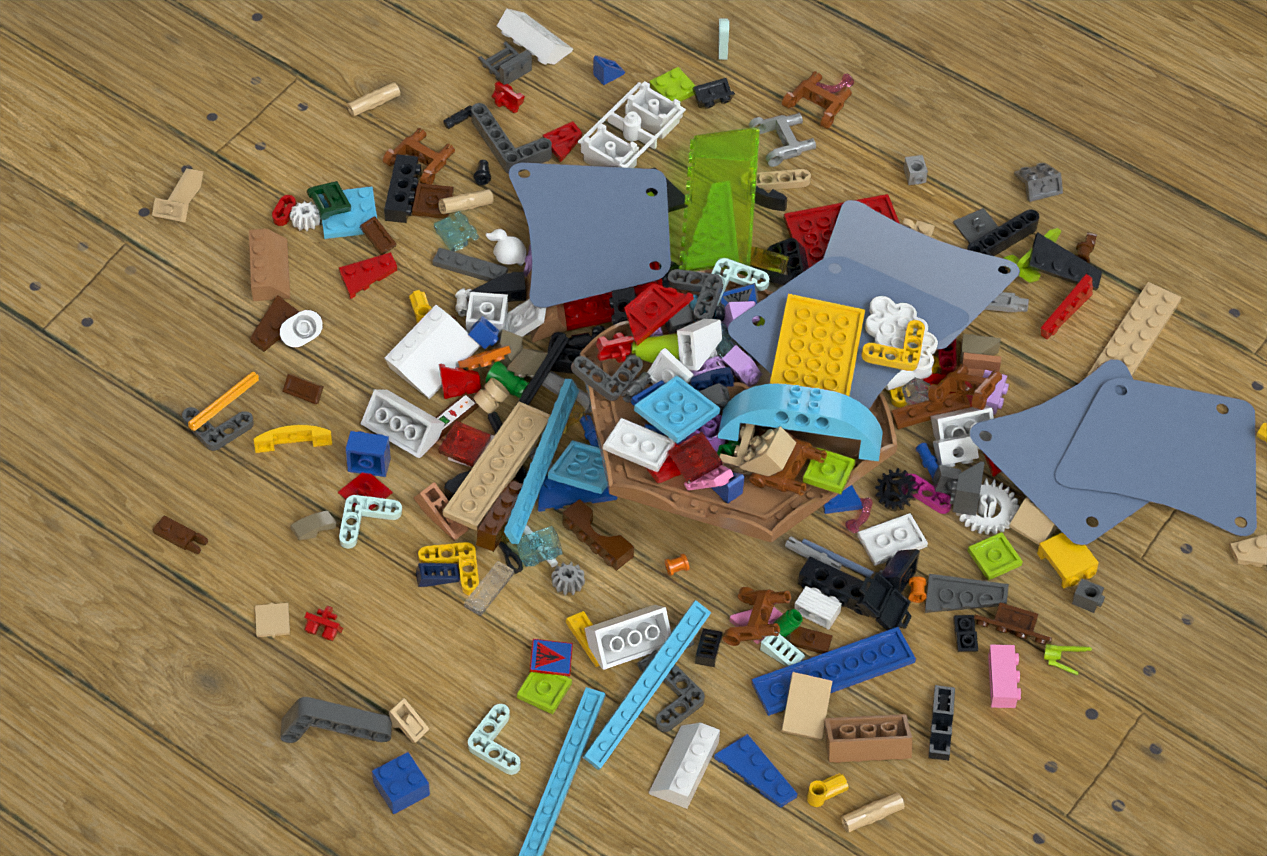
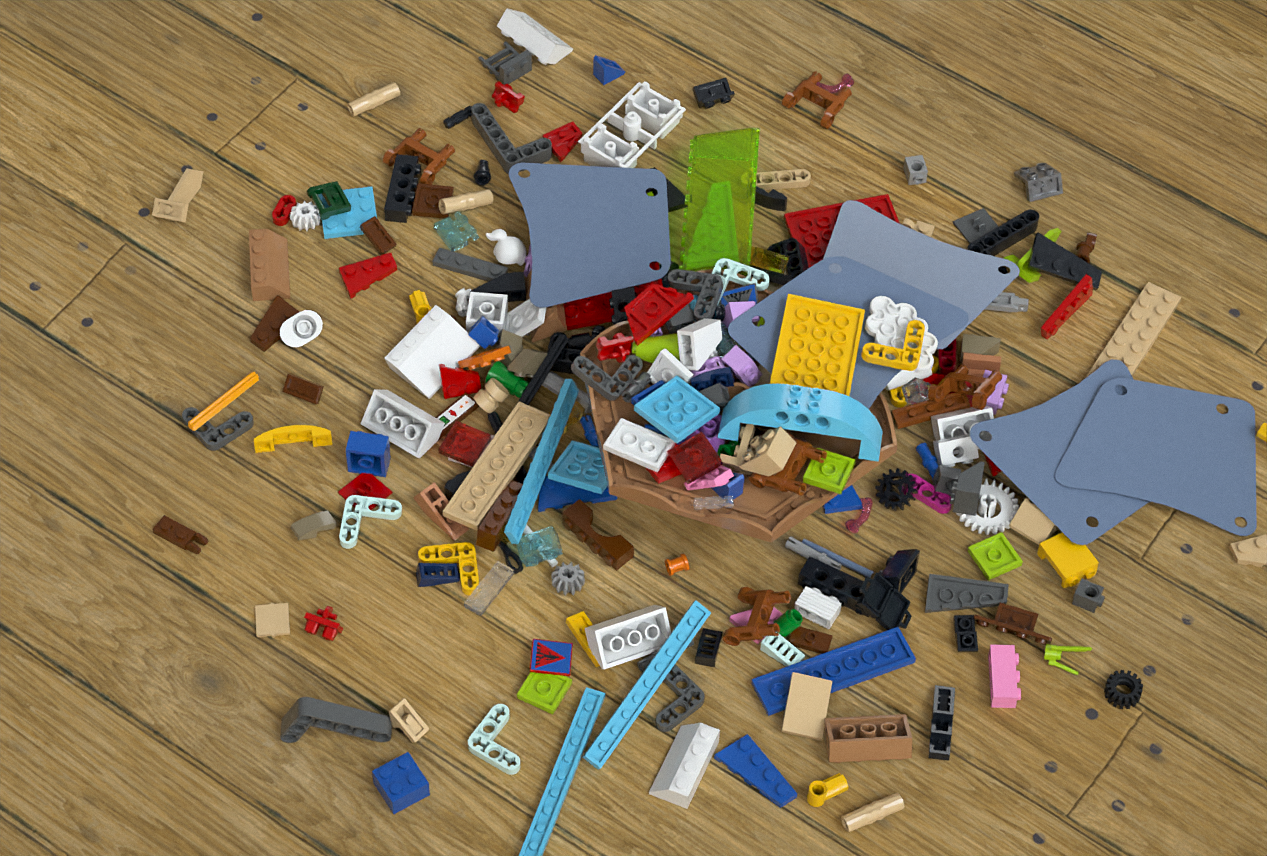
(673, 85): lime plate -> none
(713, 502): none -> clear axle
(723, 38): light aqua beam -> none
(791, 147): light grey connector -> none
(889, 537): white tile -> none
(917, 589): orange bush -> none
(1119, 698): none -> black tyre

